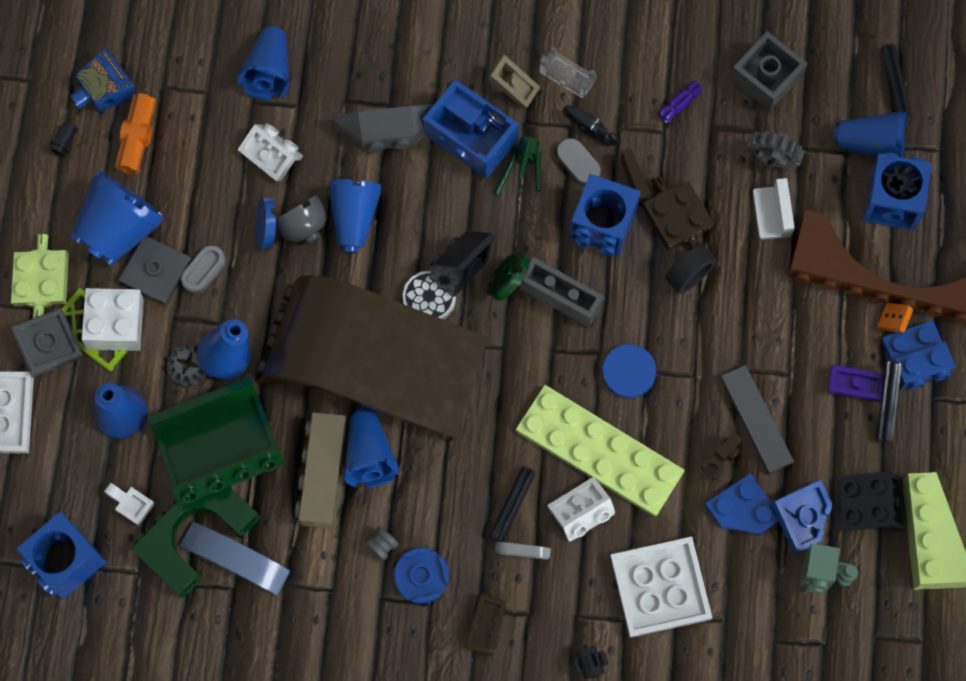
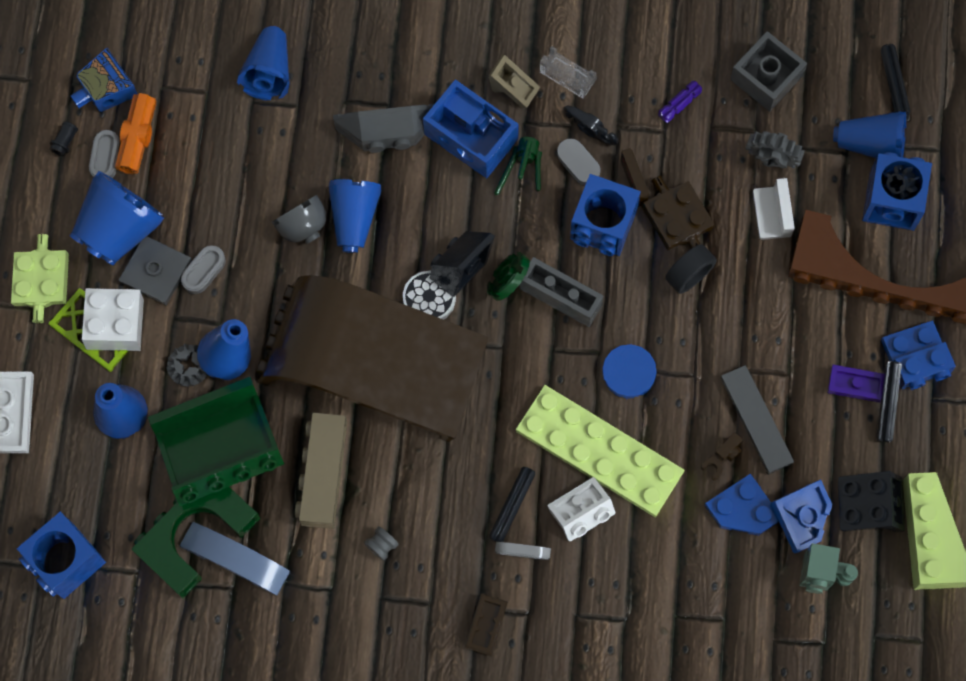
(46, 342): dark grey plate -> none
(104, 153): none -> light grey tile
(131, 504): white plate -> none
(265, 223): blue tile -> none
(269, 151): white bracket -> none
(368, 452): blue cone -> none
(421, 575): blue tile -> none
(590, 662): black gear -> none
(661, 587): white plate -> none
(895, 318): orange tile -> none

